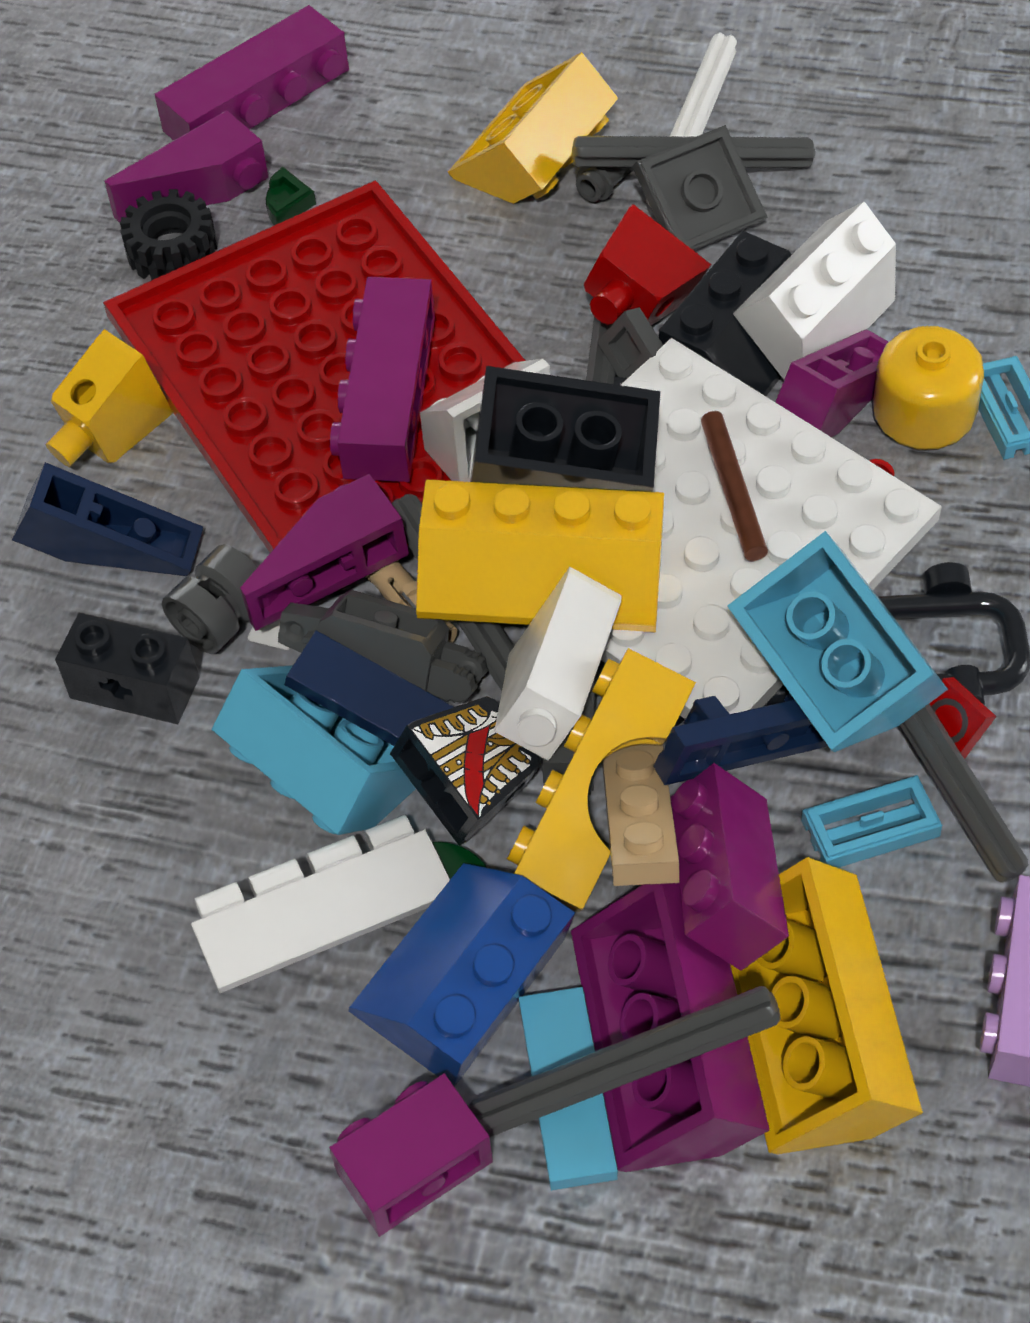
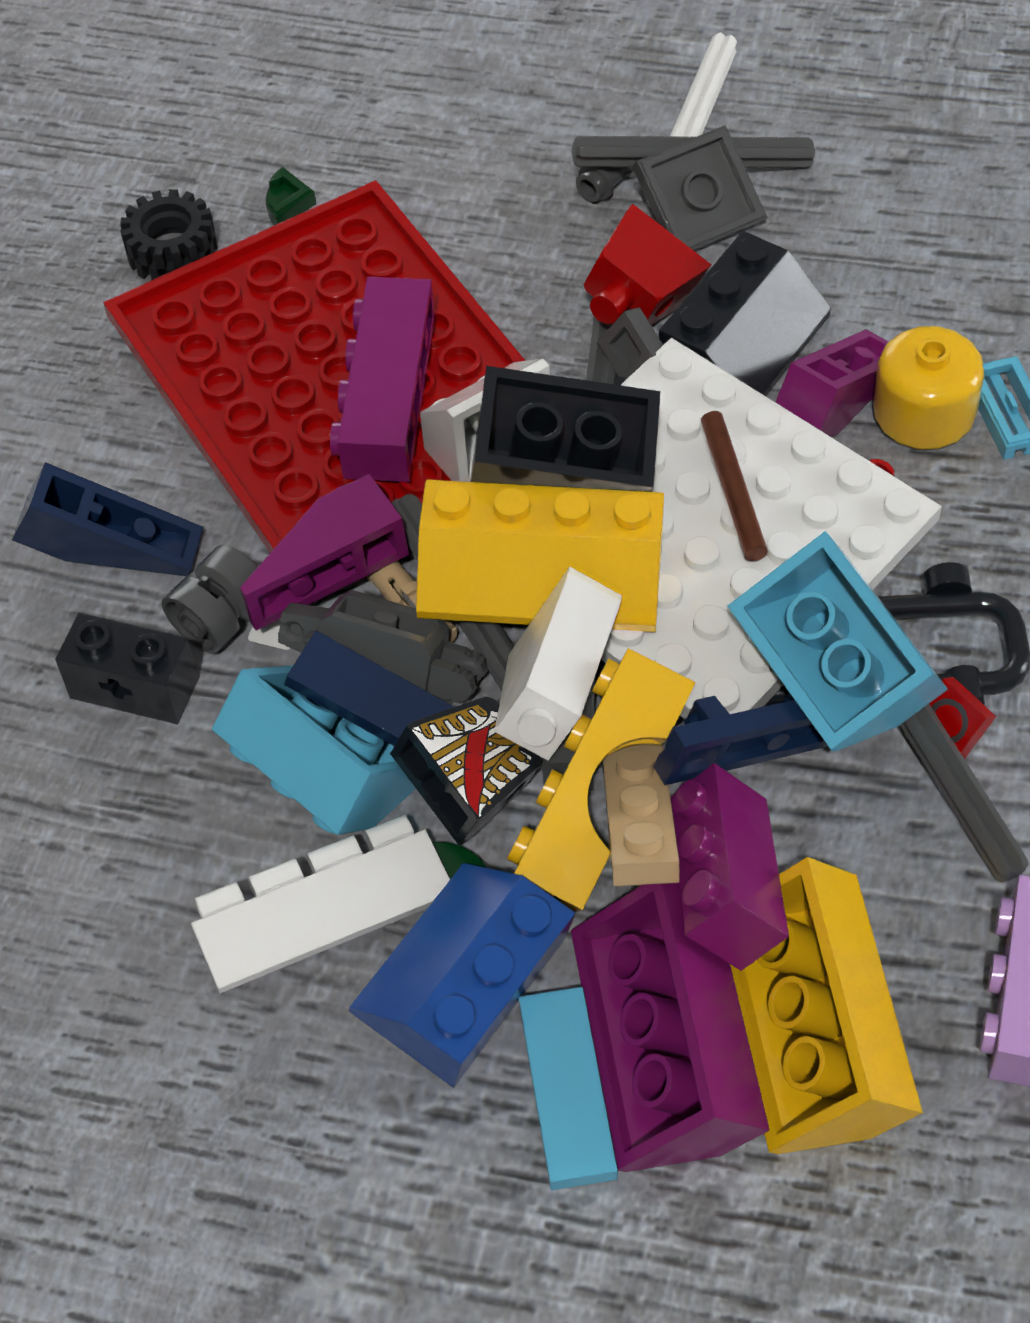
(106, 403): yellow torso -> none
(209, 161): magenta slope -> none
(257, 75): magenta brick -> none
(410, 1153): magenta brick -> none
(537, 132): yellow slope -> none
(627, 1060): dark grey axle -> none
(824, 289): white slope -> none
(881, 841): medium azure tile -> none

